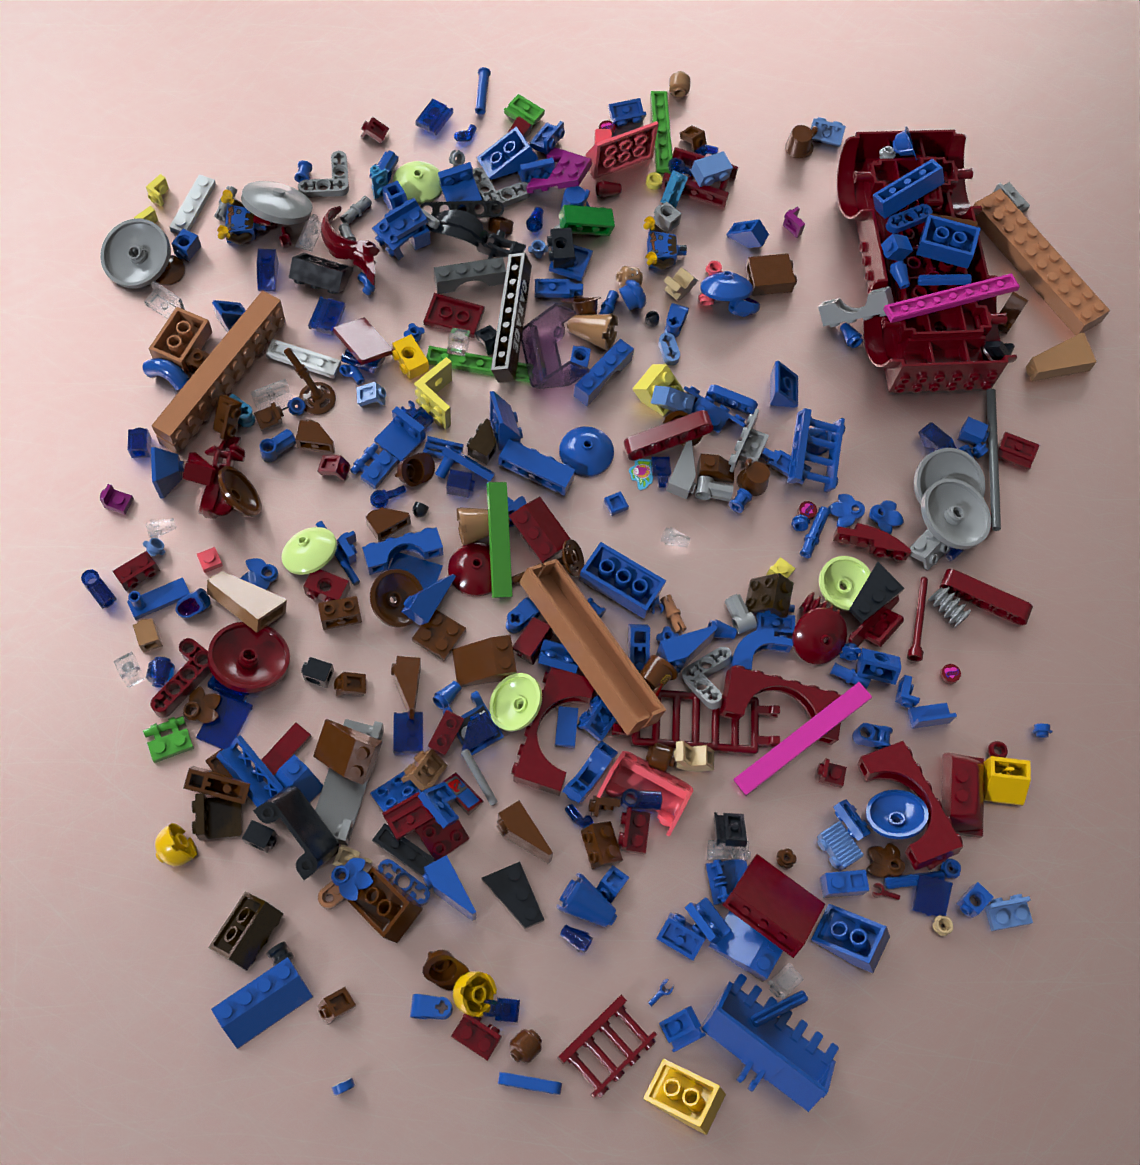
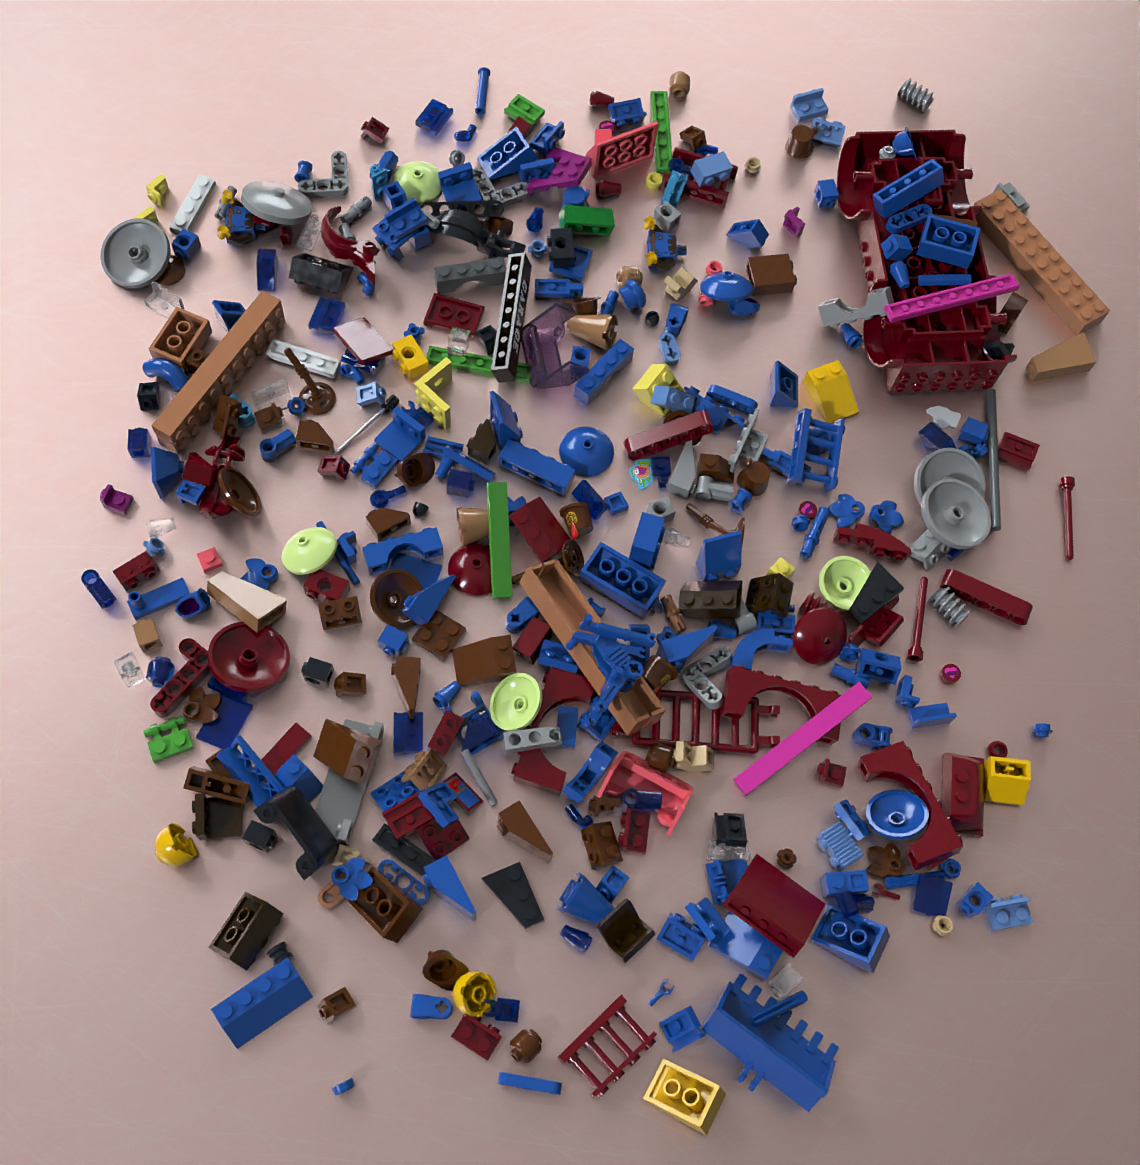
(148, 396): none -> black bracket
(190, 492): none -> blue bracket
(391, 402): none -> piece
(393, 641): none -> blue brick
(531, 739): none -> light grey leg
(577, 519): none -> reddish brown hat
(585, 493): none -> clear blue plate
(600, 99): none -> dark red cone
(612, 660): none -> blue piece
(625, 931): none -> dark brown bracket
(647, 540): none -> blue brick
(663, 505): none -> light grey brick
(708, 522): none -> reddish brown dish
(710, 599): none -> dark brown slope
(720, 557): none -> blue slope
(752, 165): none -> tan plate
(809, 104): none -> medium blue bracket
(826, 193): none -> blue brick
(831, 391): none -> yellow slope
(854, 904): none -> clear blue piece
(916, 95): none -> light grey piece
(944, 417): none -> white sticker
(1067, 484): none -> dark red piece

